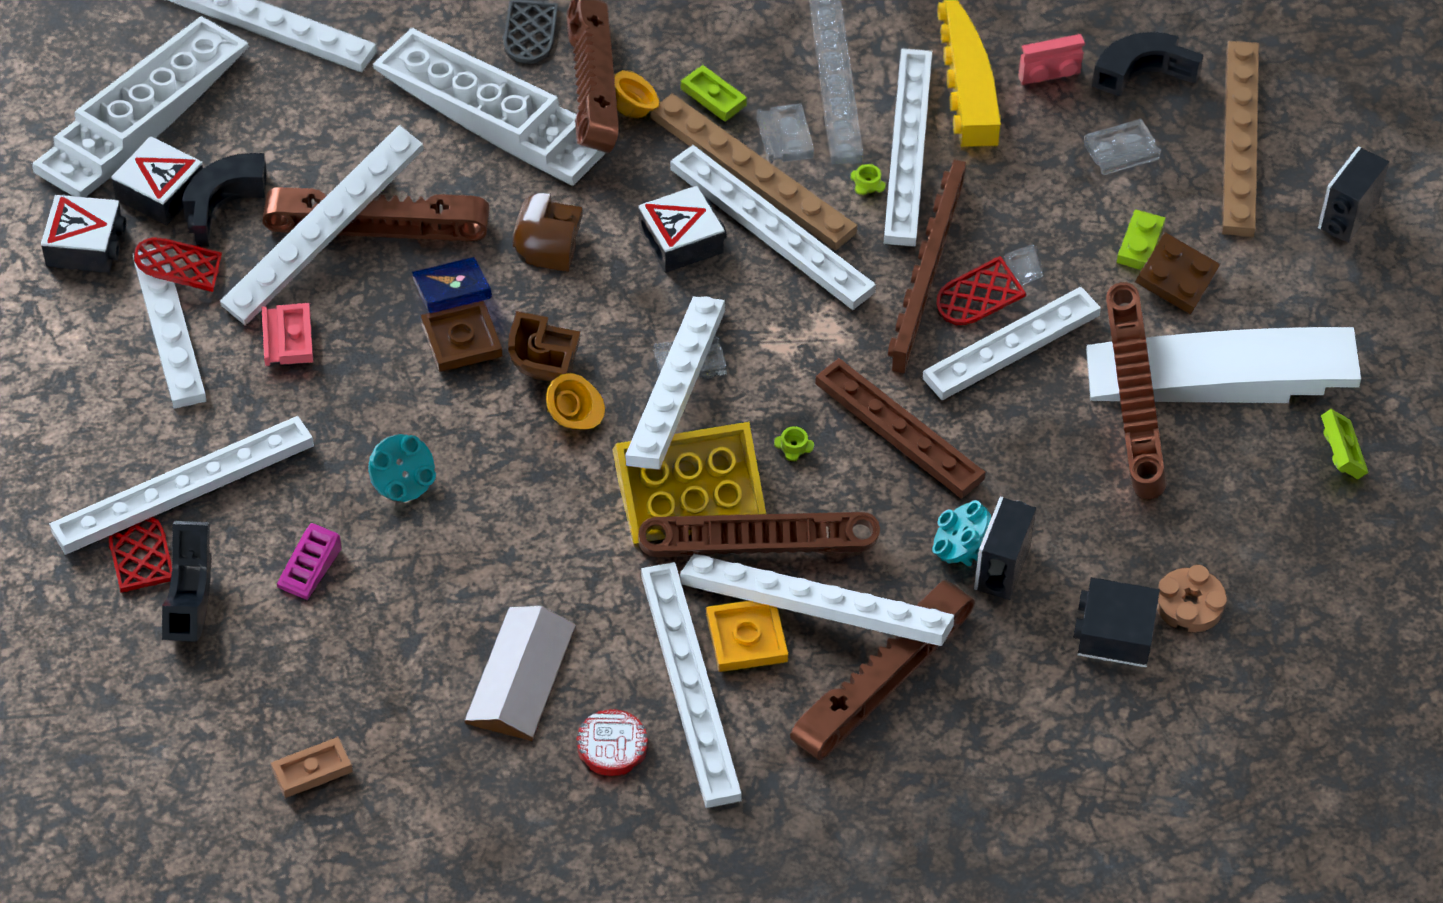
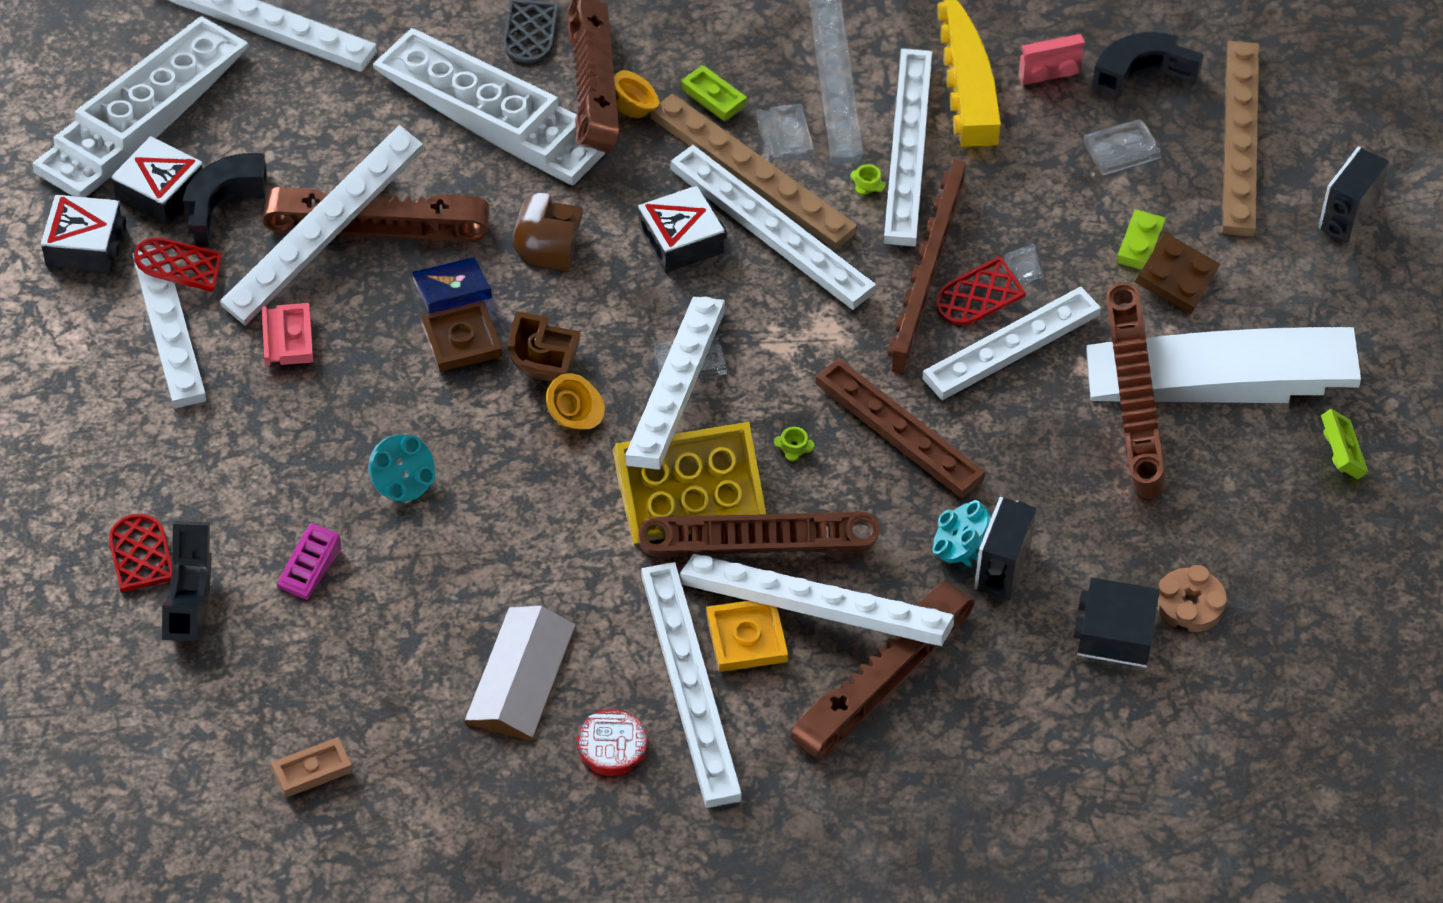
(181, 485): white plate -> none

